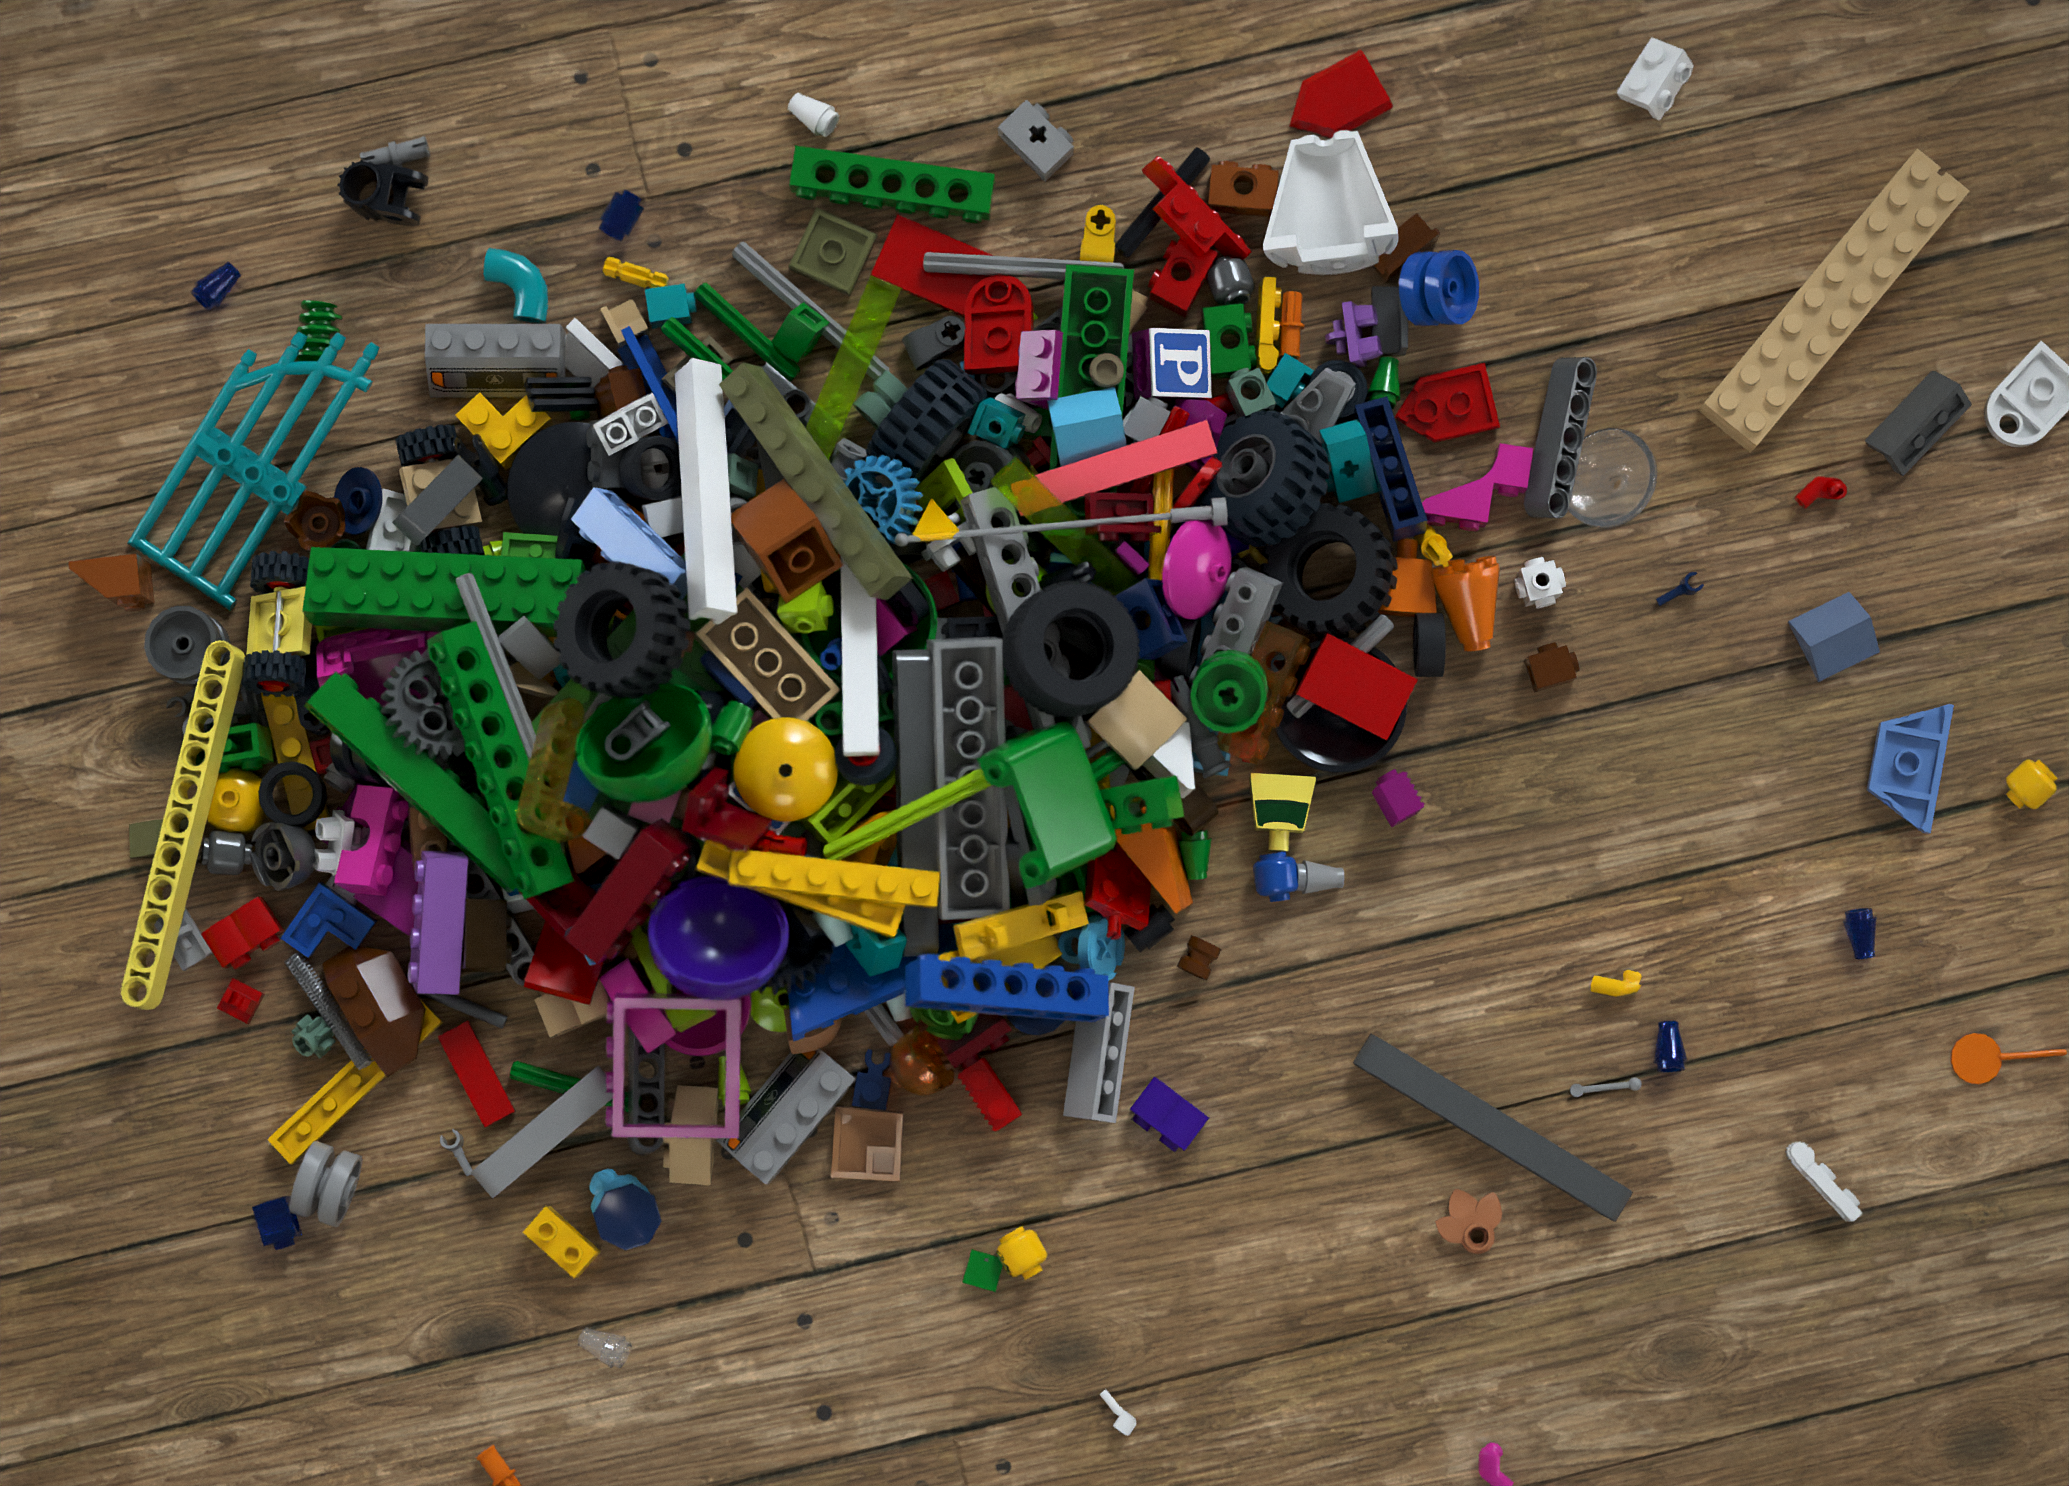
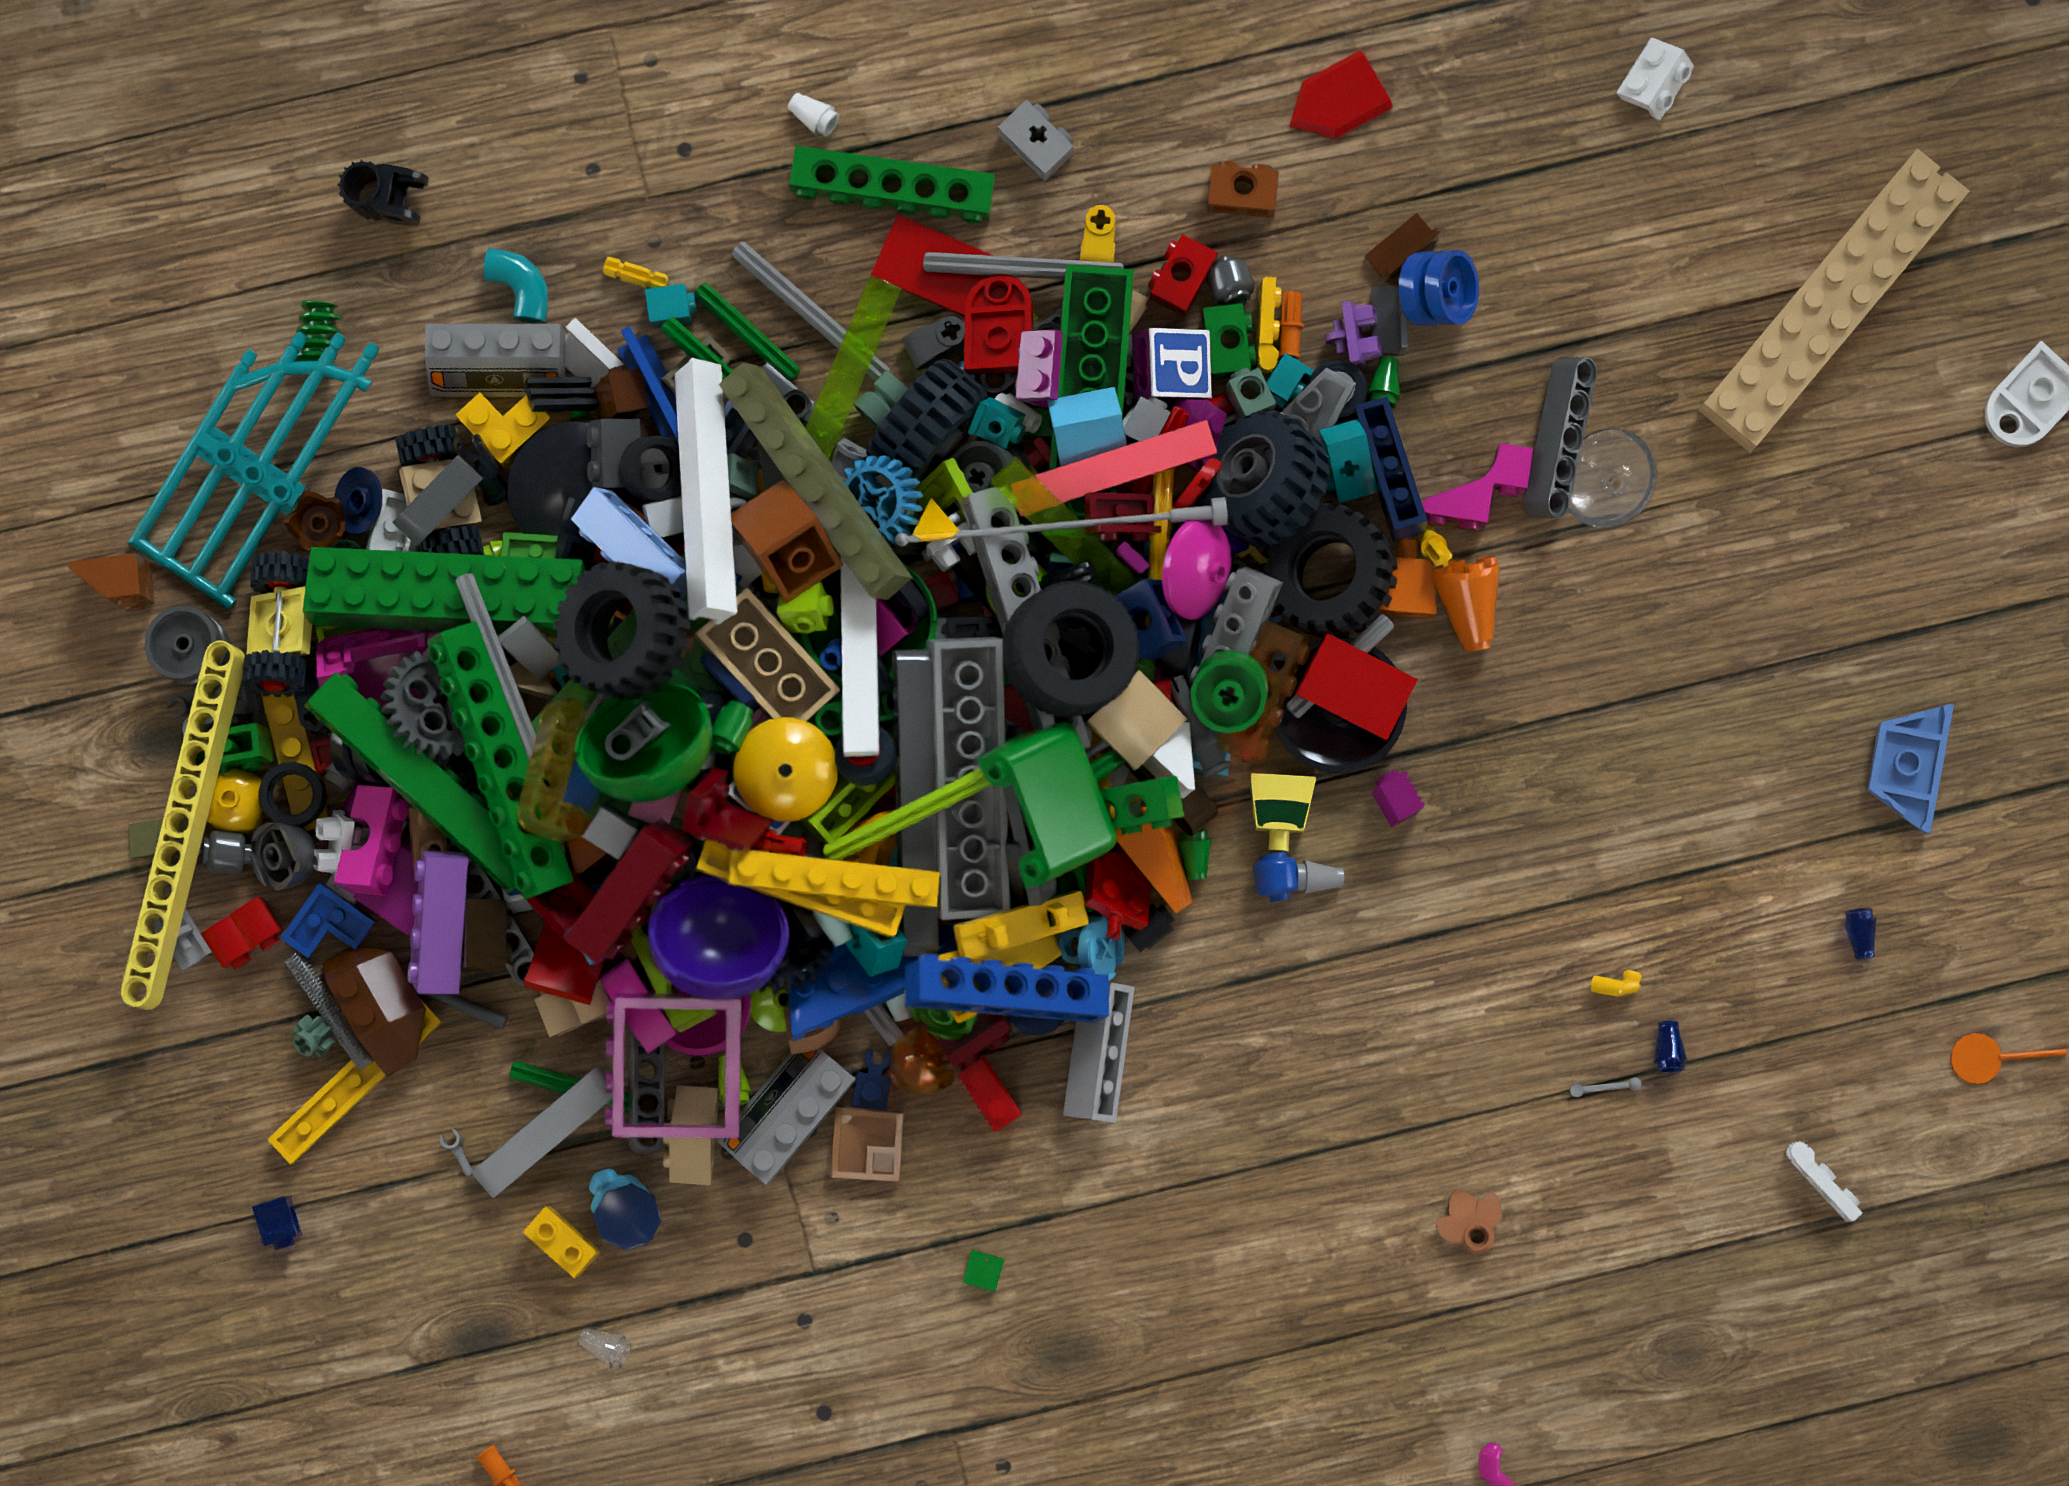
(215, 286): clear blue cone -> none
(240, 1001): red tile -> none
(325, 1184): light grey wheel -> none
(398, 153): light grey pin -> none
(476, 1074): red tile -> none
(621, 215): clear blue brick -> none
(622, 317): tan panel -> none
(630, 423): white slope -> none
(800, 332): green brick -> none
(833, 251): olive tile -> none
(1021, 1253): yellow head -> none
(1106, 370): dark tan tile -> none
(1125, 1421): white hand -> none
(1148, 217): black axle -> none
(1168, 1114): dark purple brick -> none
(1190, 215): red bracket -> none
(1199, 957): reddish brown wheel -> none
(1329, 208): white cone -> none
(1429, 644): black tyre -> none
(1450, 404): red tile -> none
(1492, 1127): dark grey beam -> none
(1532, 592): white brick -> none
(1551, 667): reddish brown brick -> none
(1679, 590): dark blue hand -> none
(1821, 488): red arm -> none
(1835, 636): sand blue slope -> none
(1919, 421): dark grey panel -> none
(2031, 784): yellow head -> none

